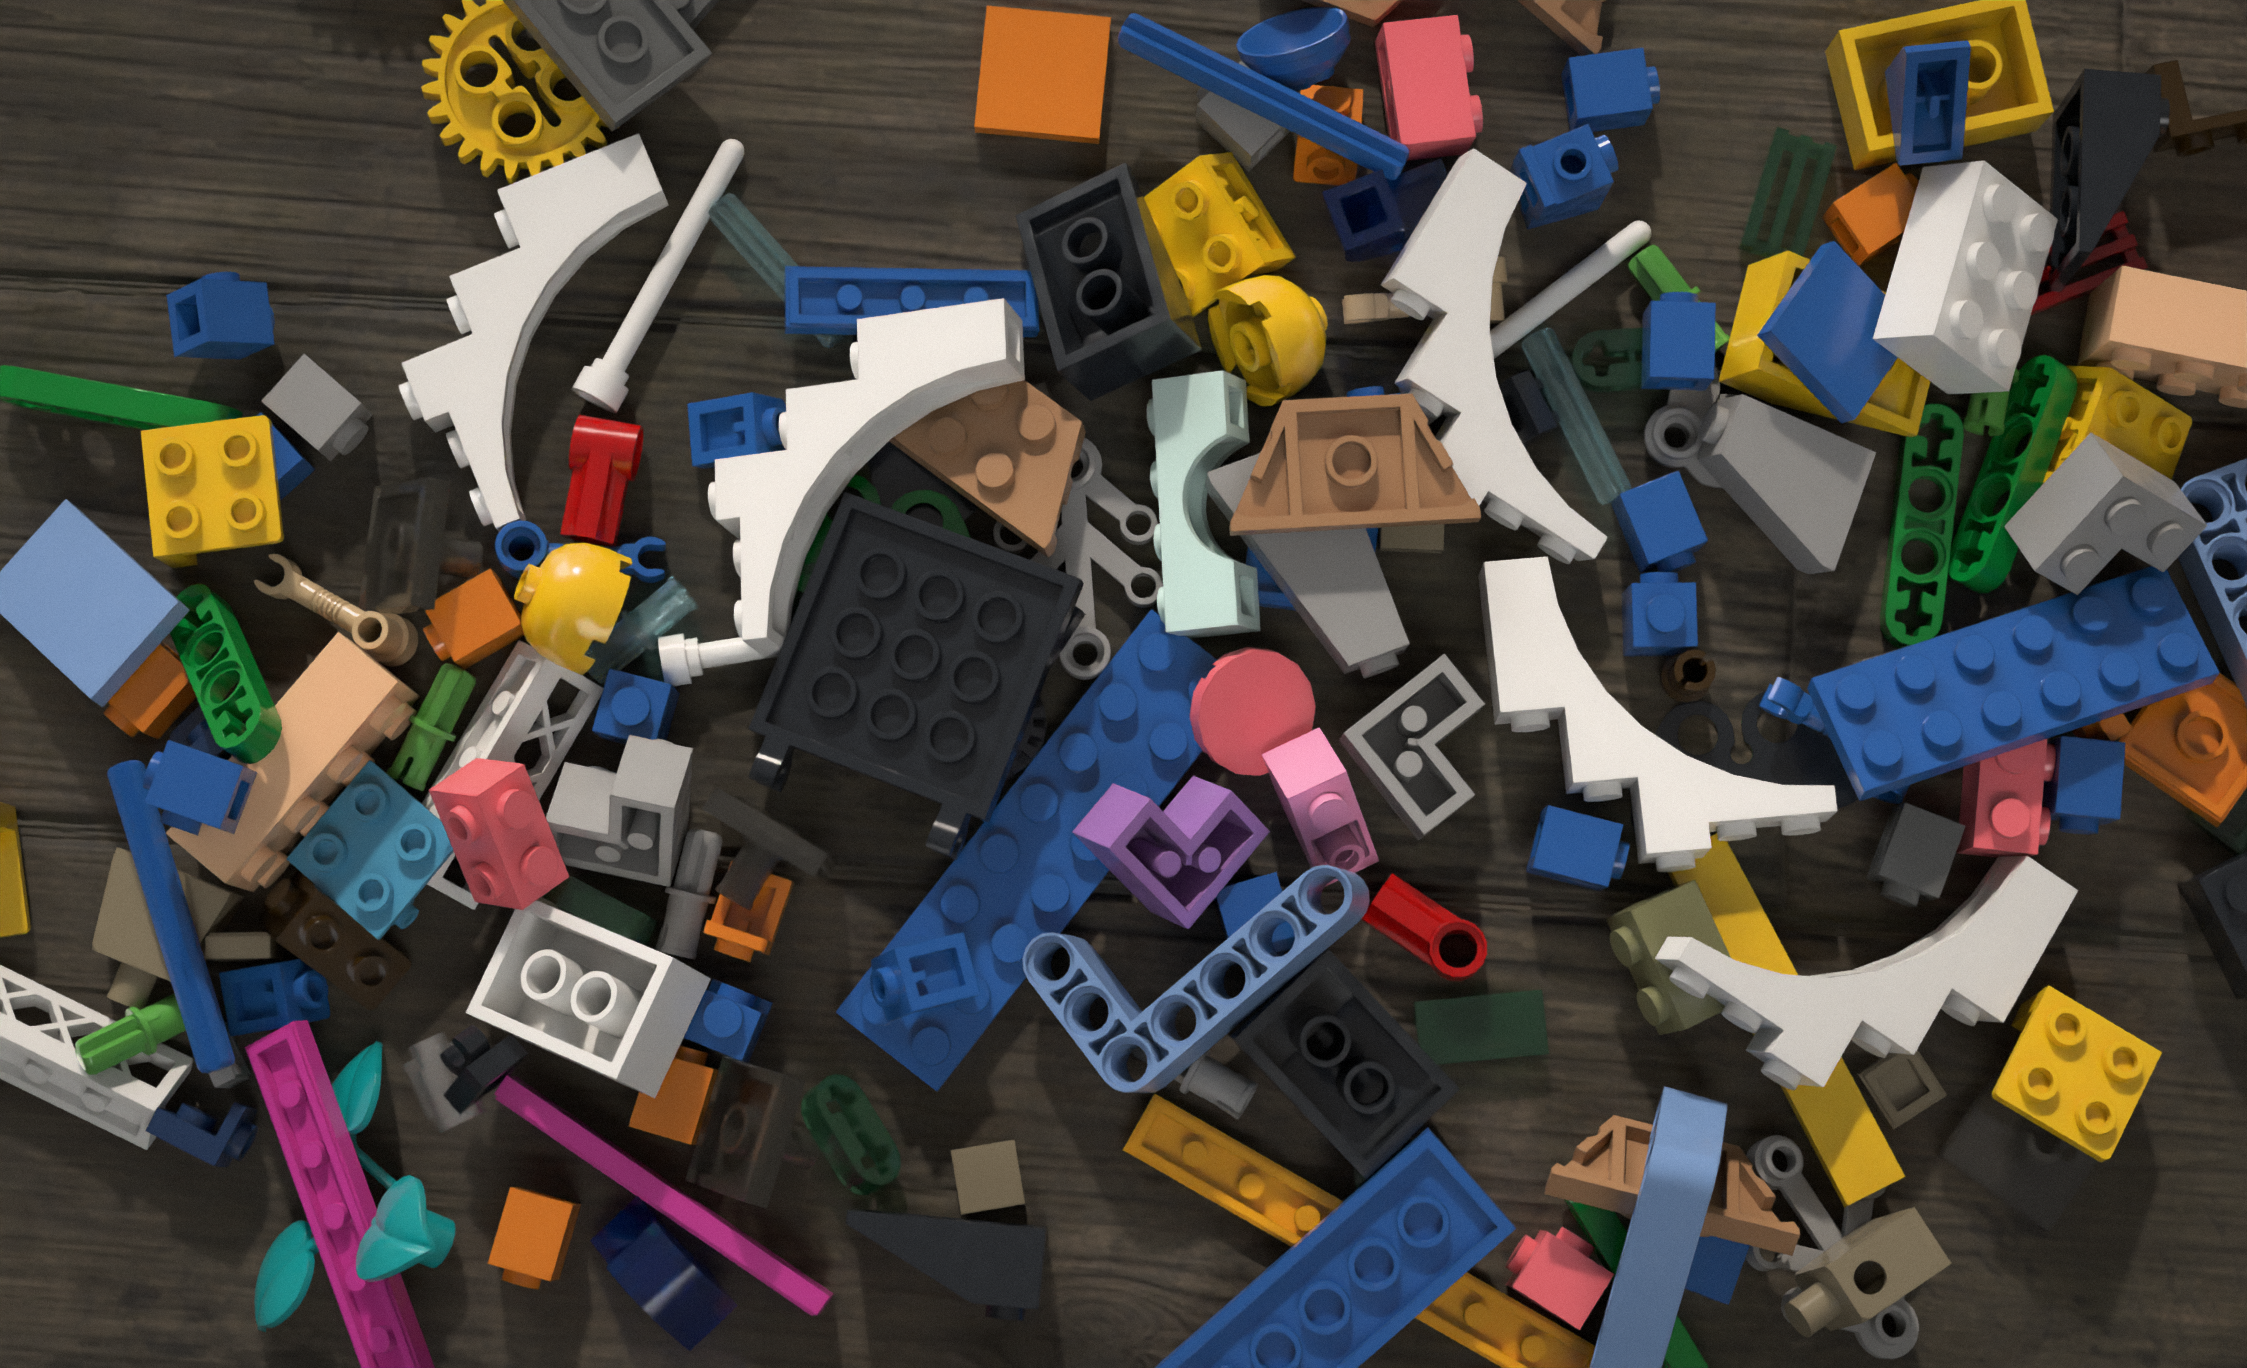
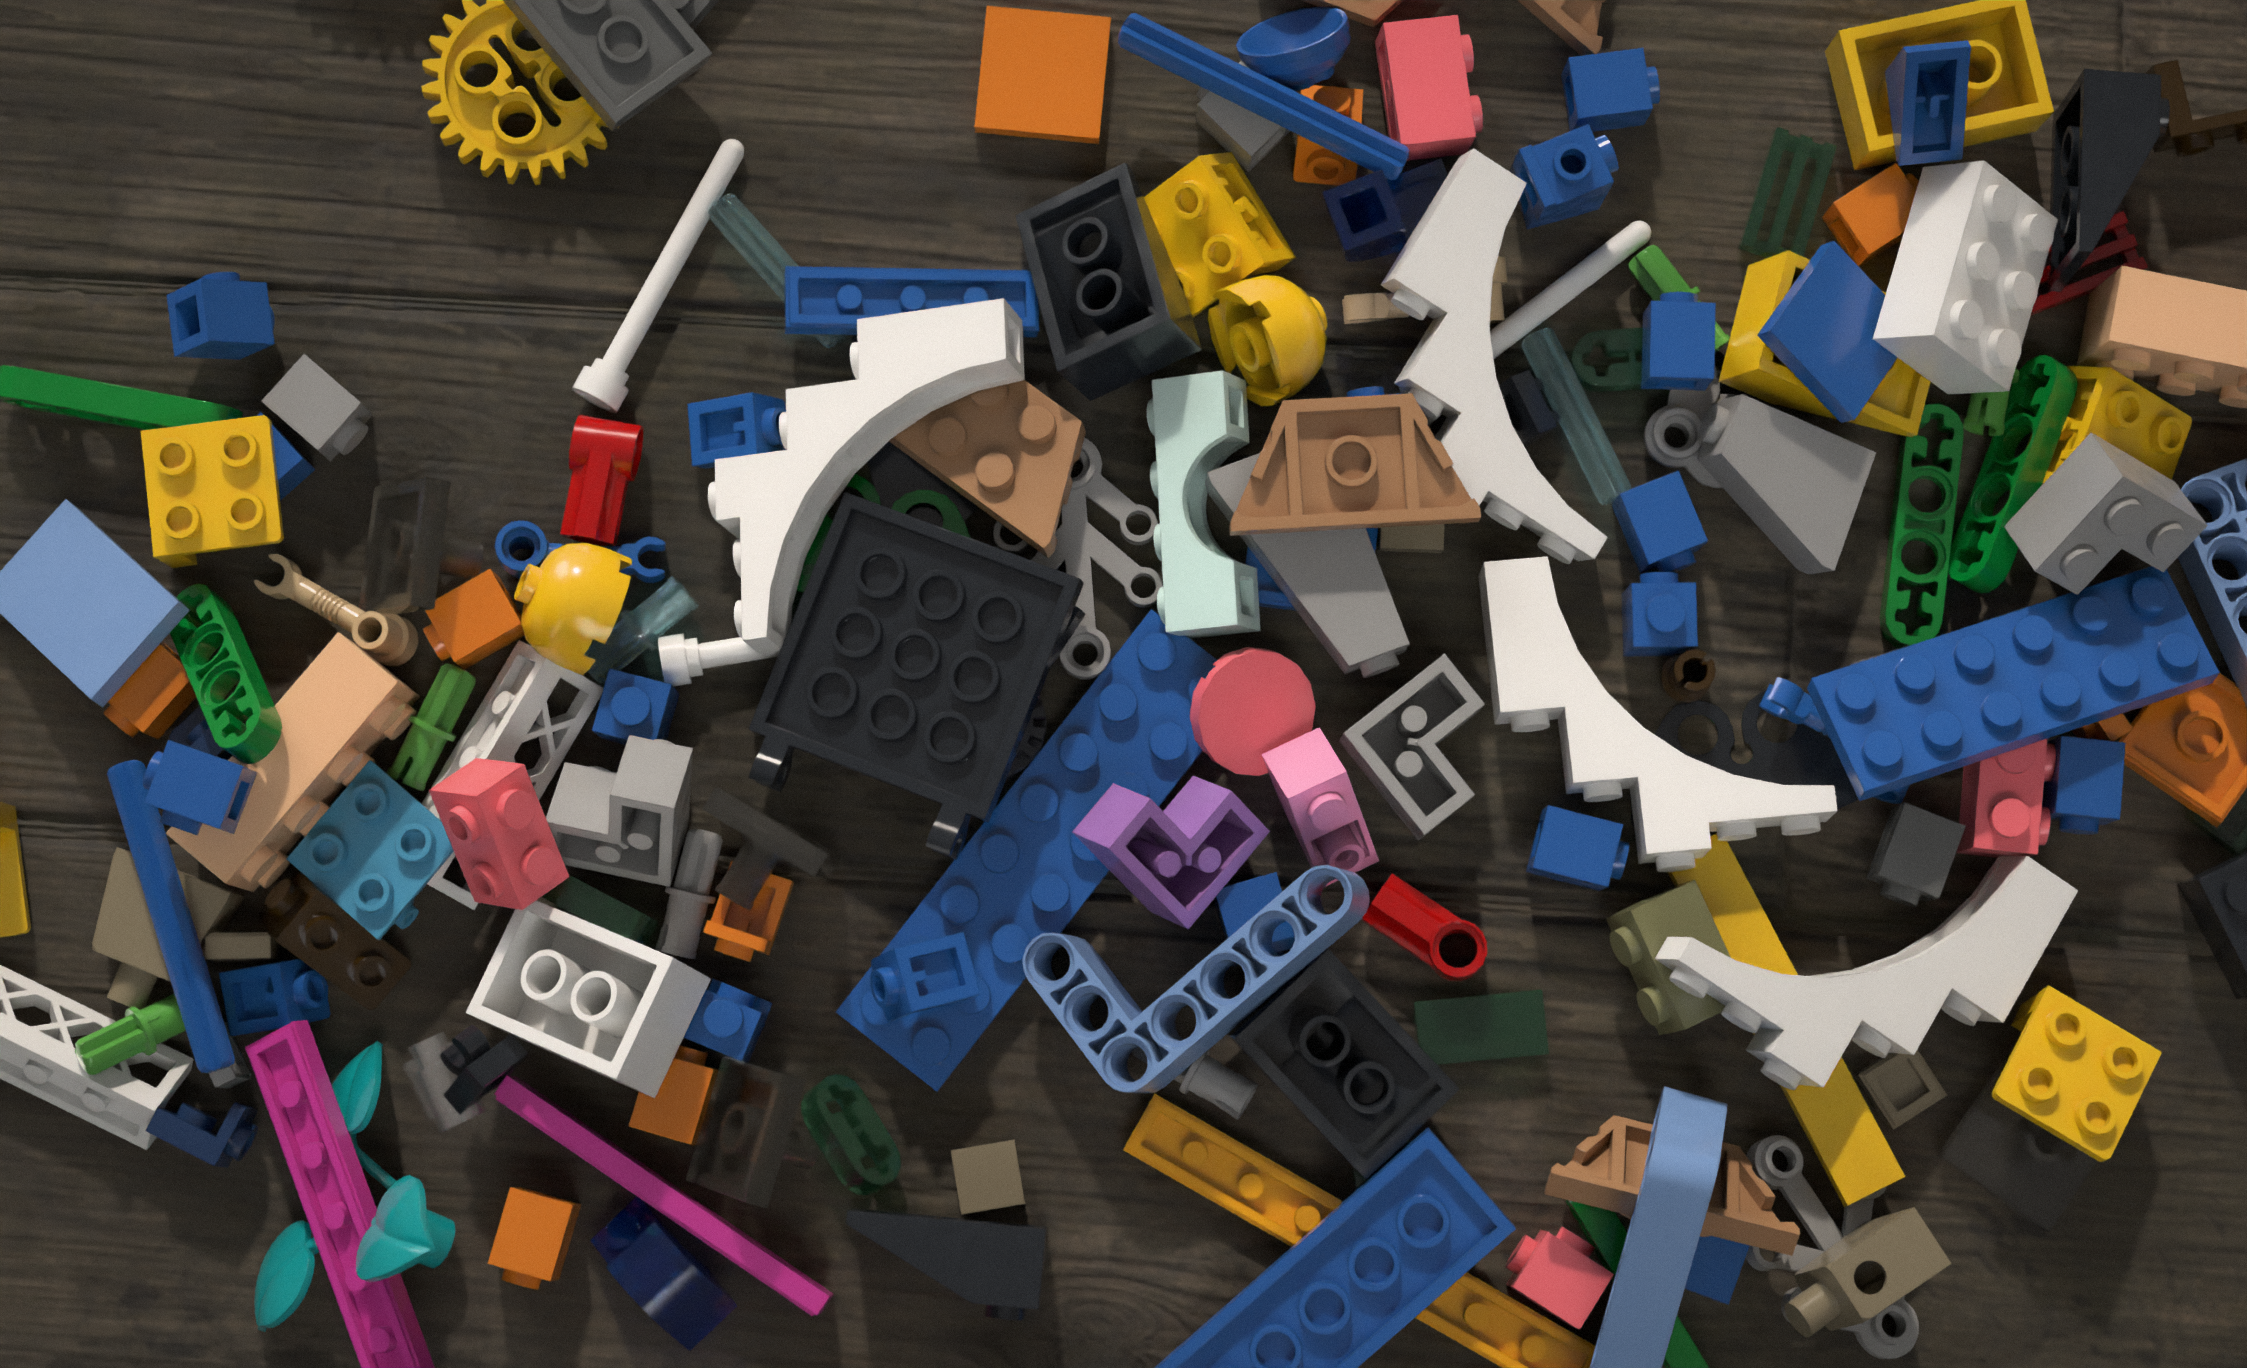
(472, 382): white arch -> none

